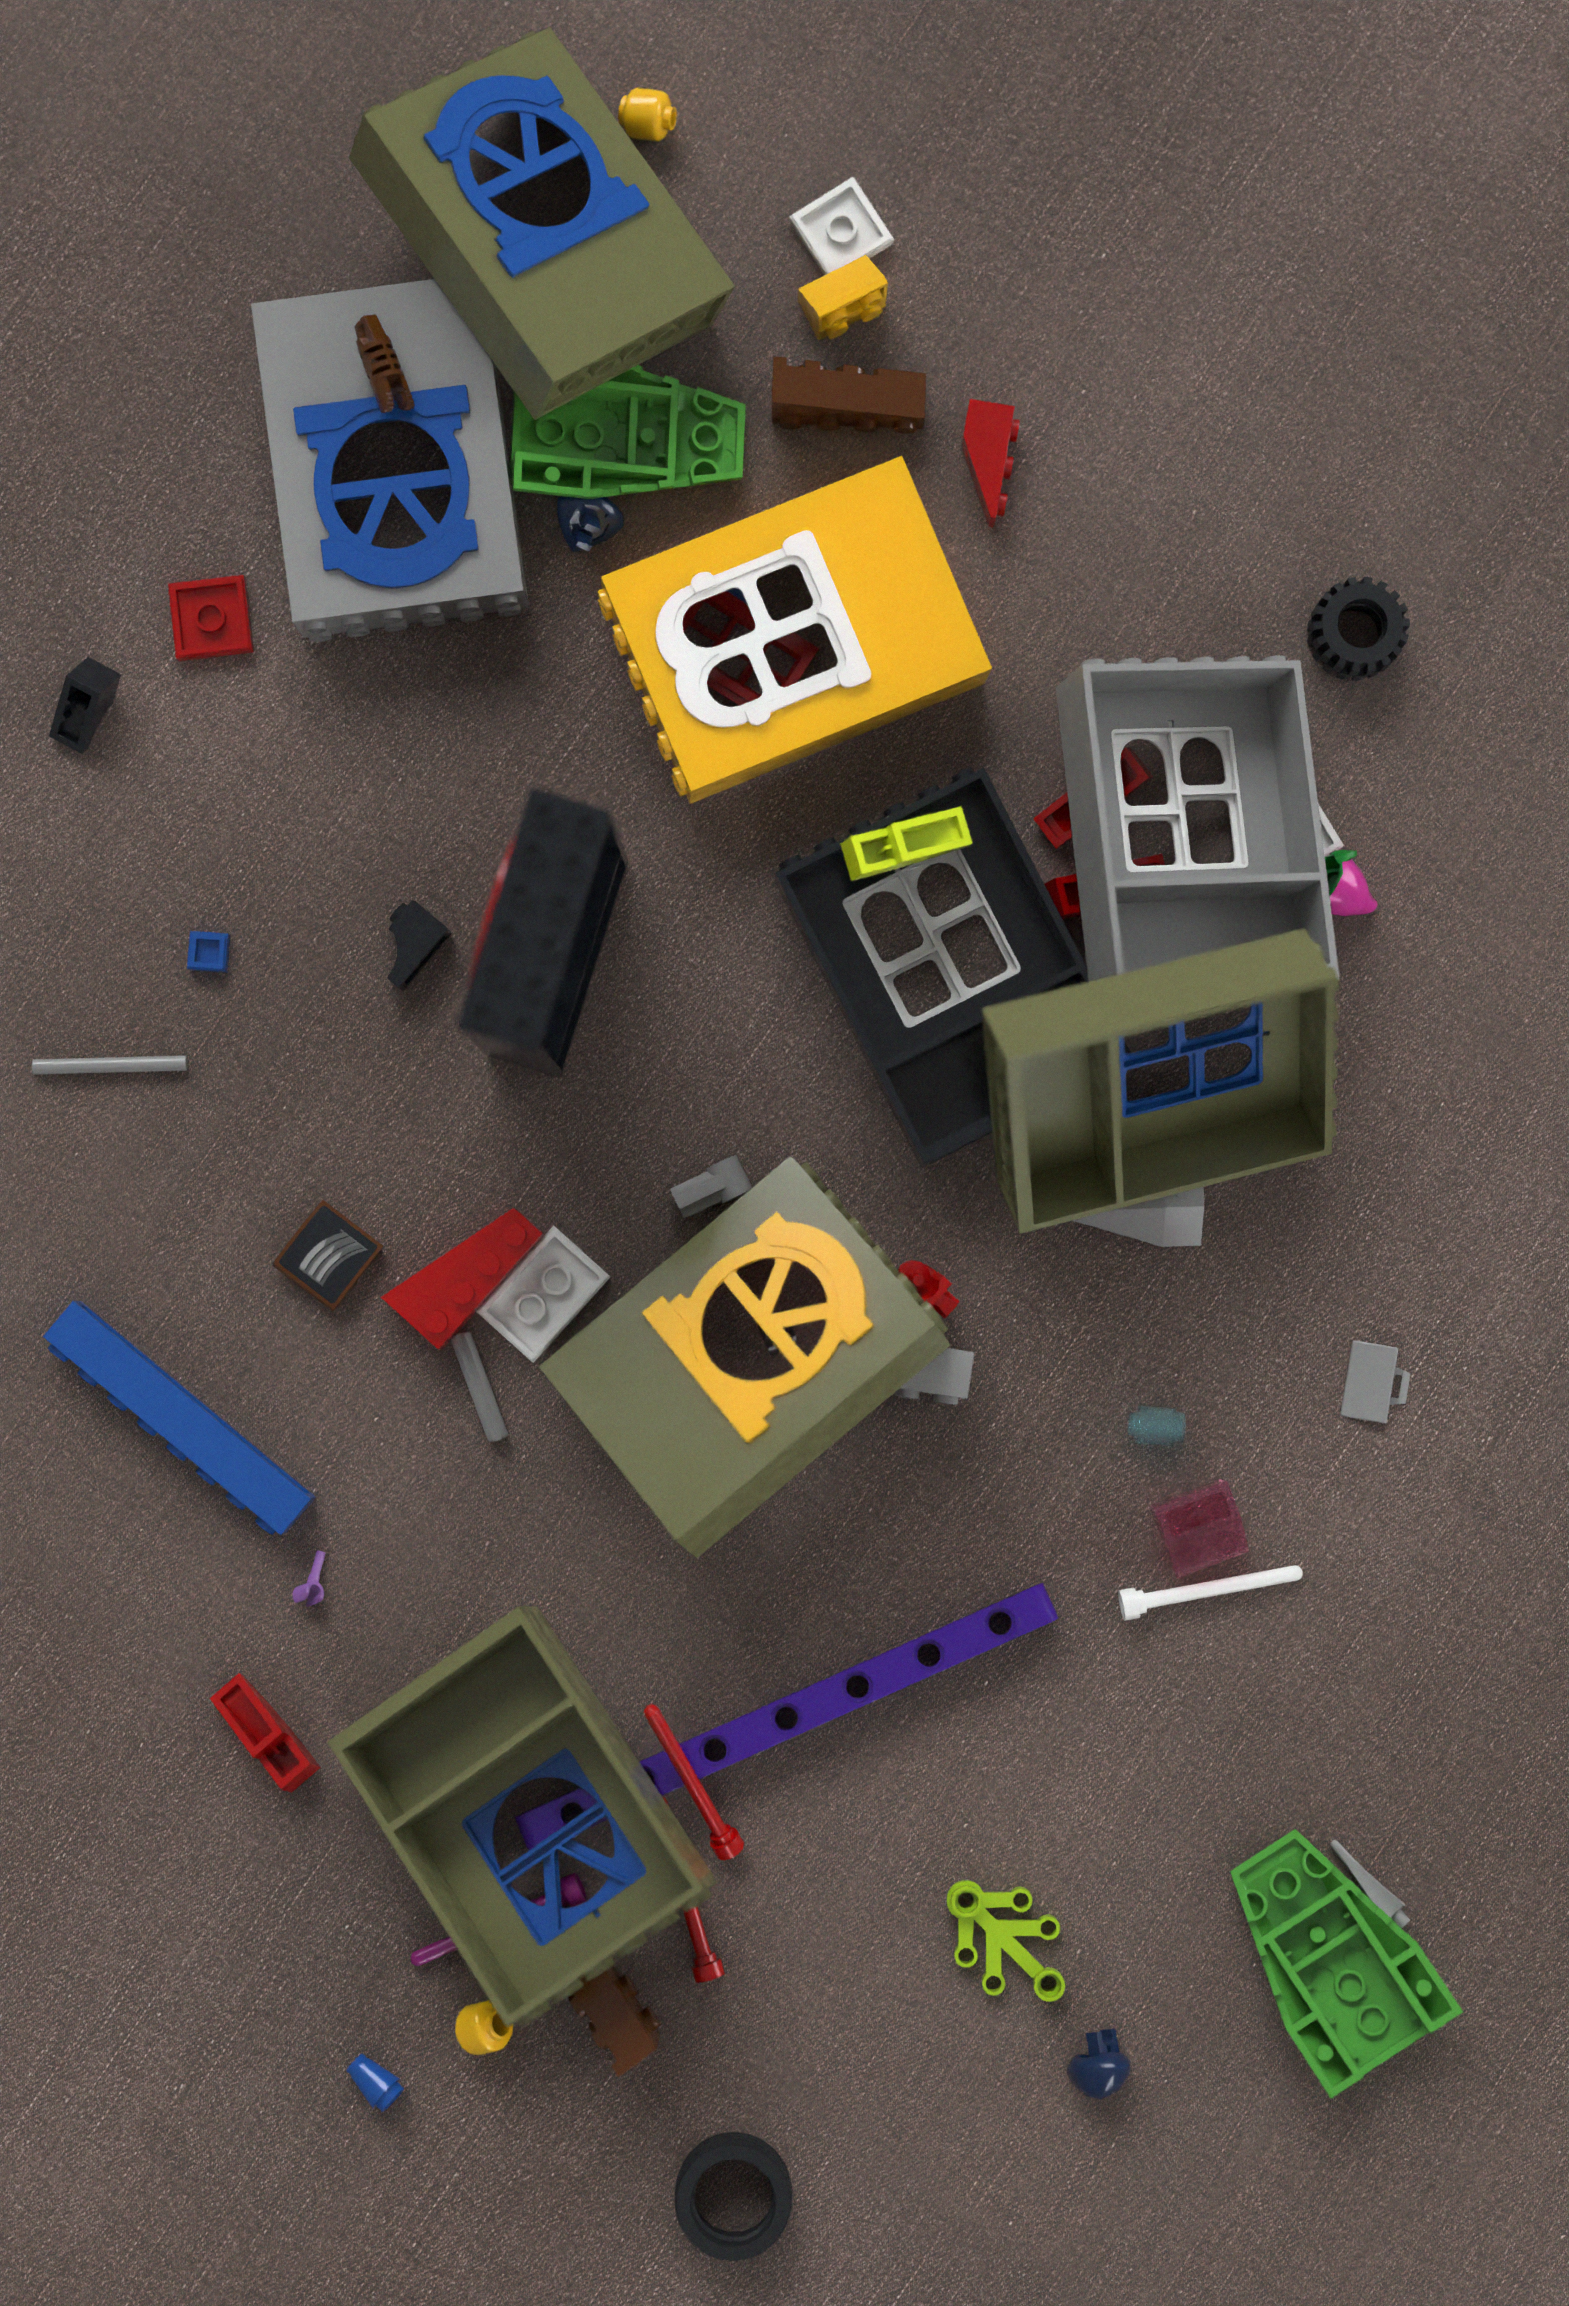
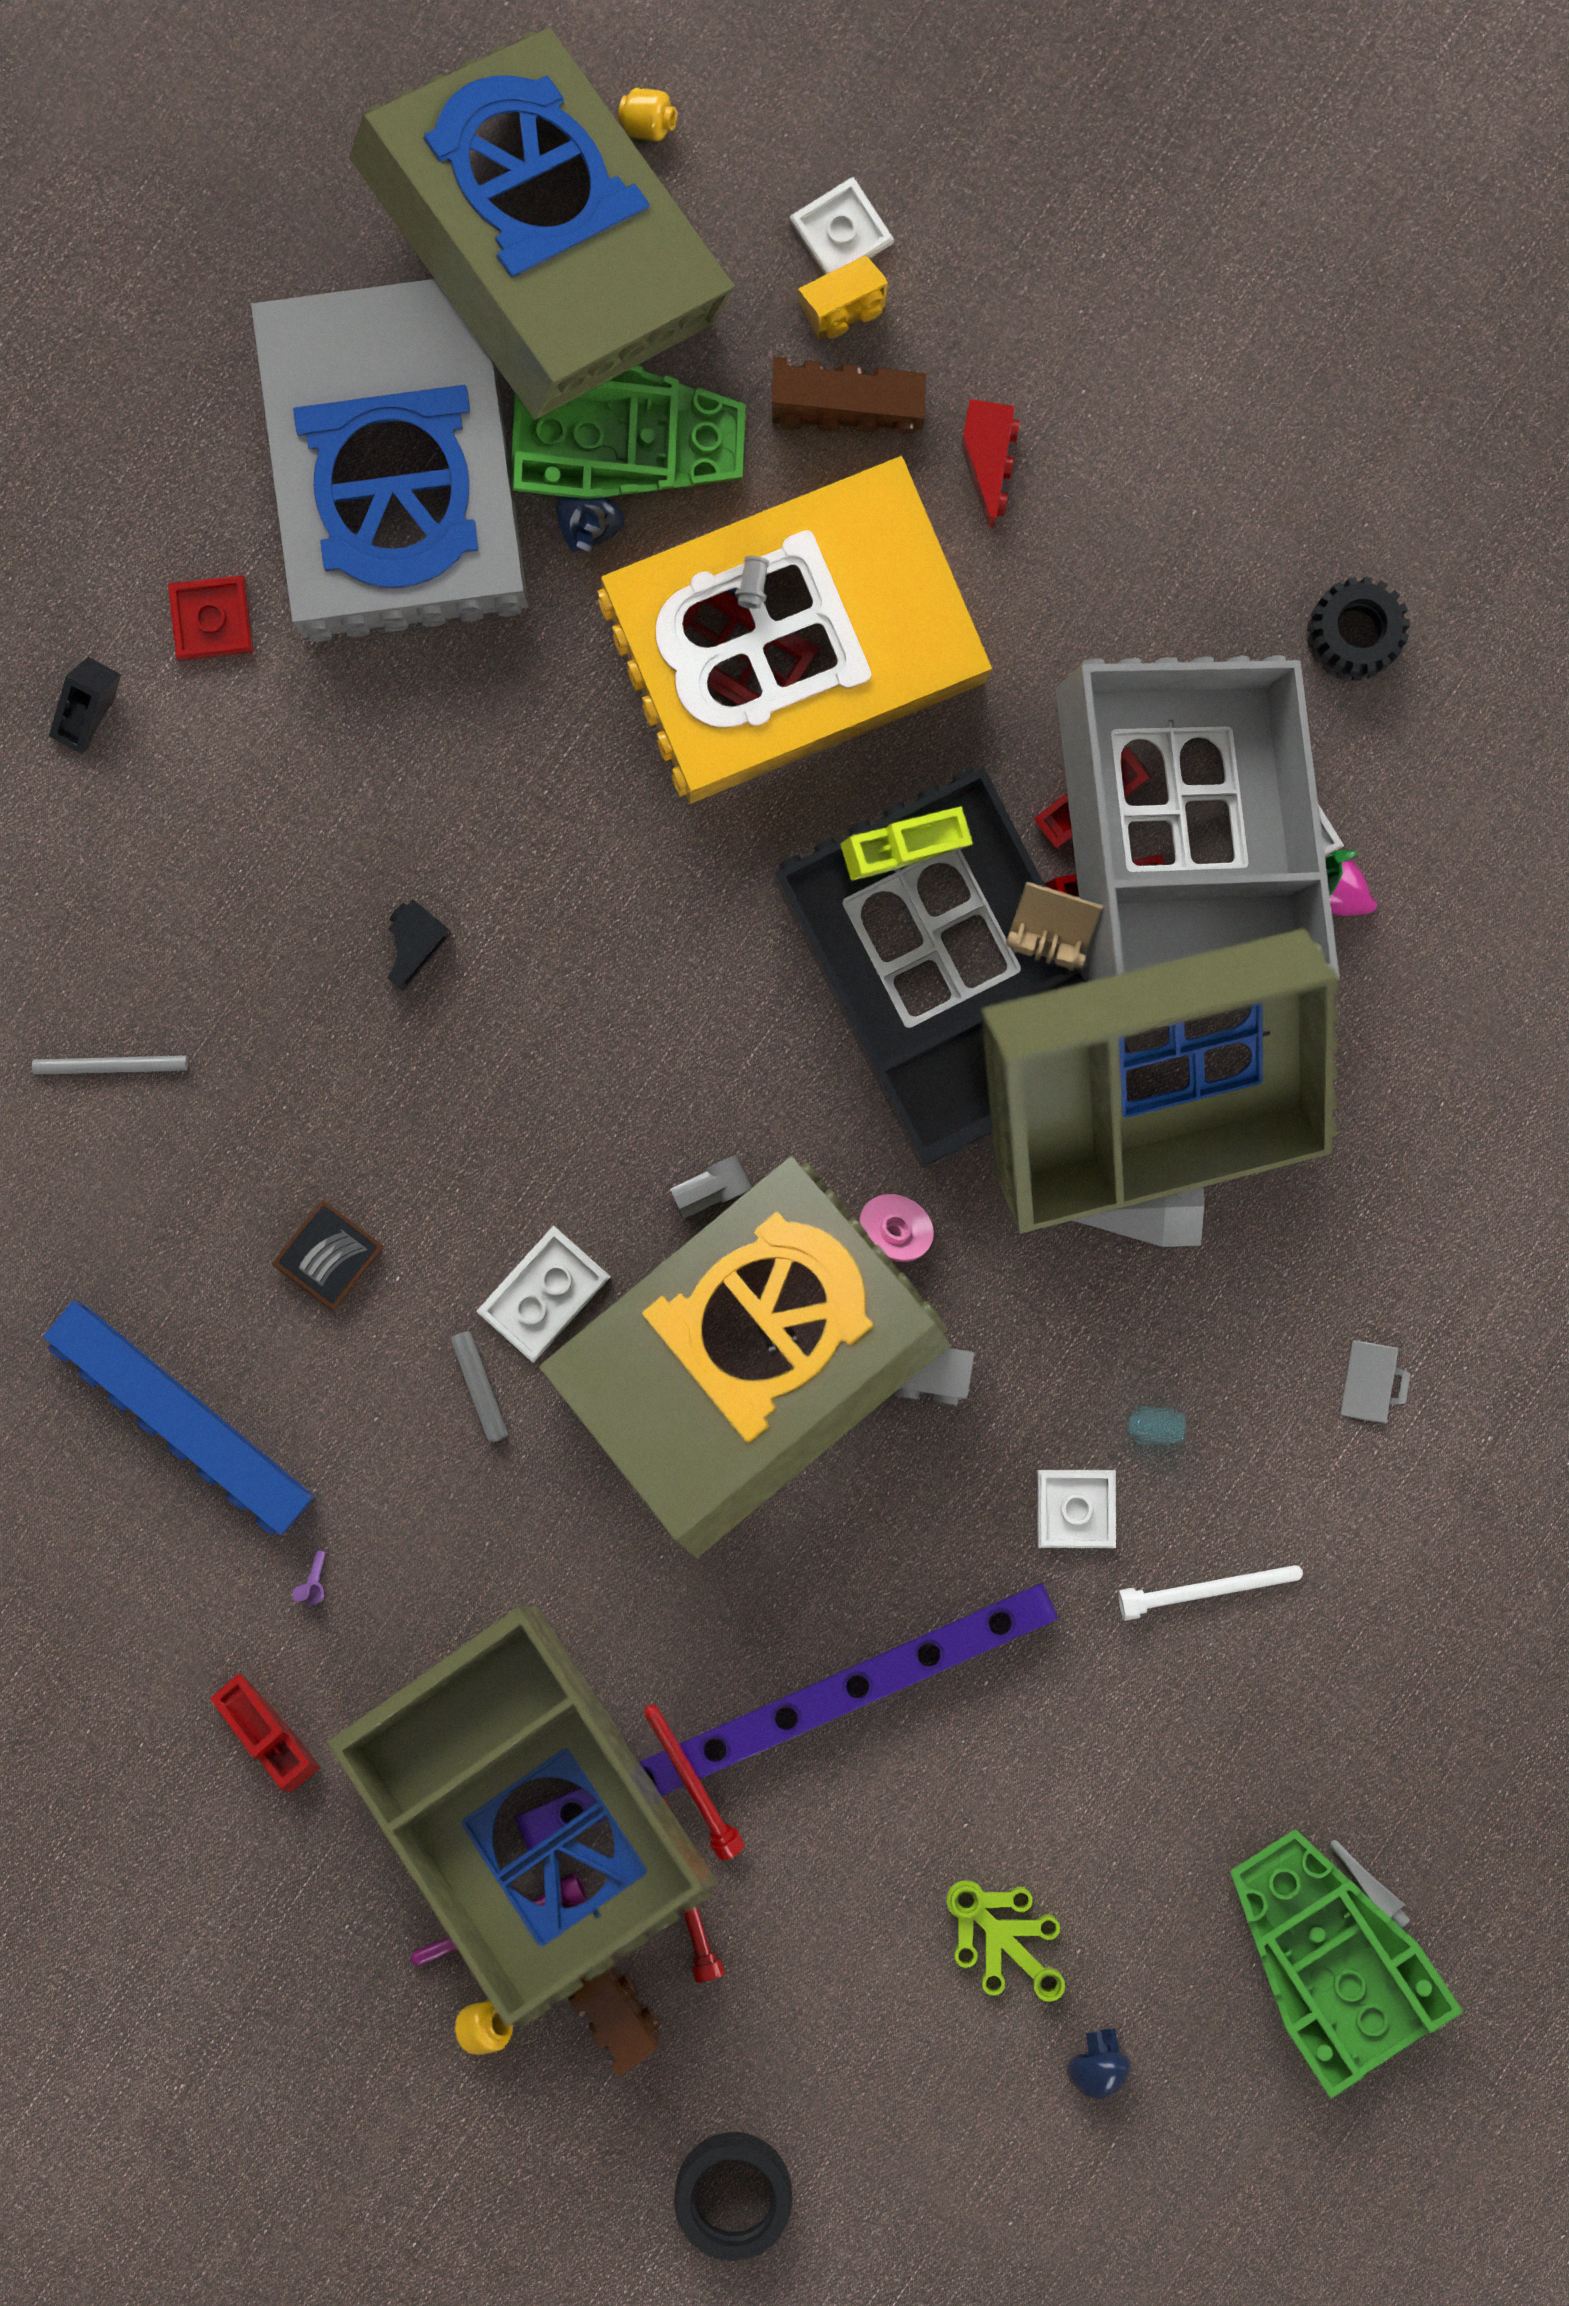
(208, 951): blue tile -> none
(375, 2082): blue cone -> none
(382, 365): reddish brown hinge -> none
(460, 1281): red wedge -> none
(543, 933): black panel -> none
(753, 581): none -> light grey pin
(905, 1220): none -> bright pink dish
(930, 1286): red hips -> none
(1053, 926): none -> tan hinge
(1076, 1508): none -> white tile
(1200, 1527): clear pink slope -> none

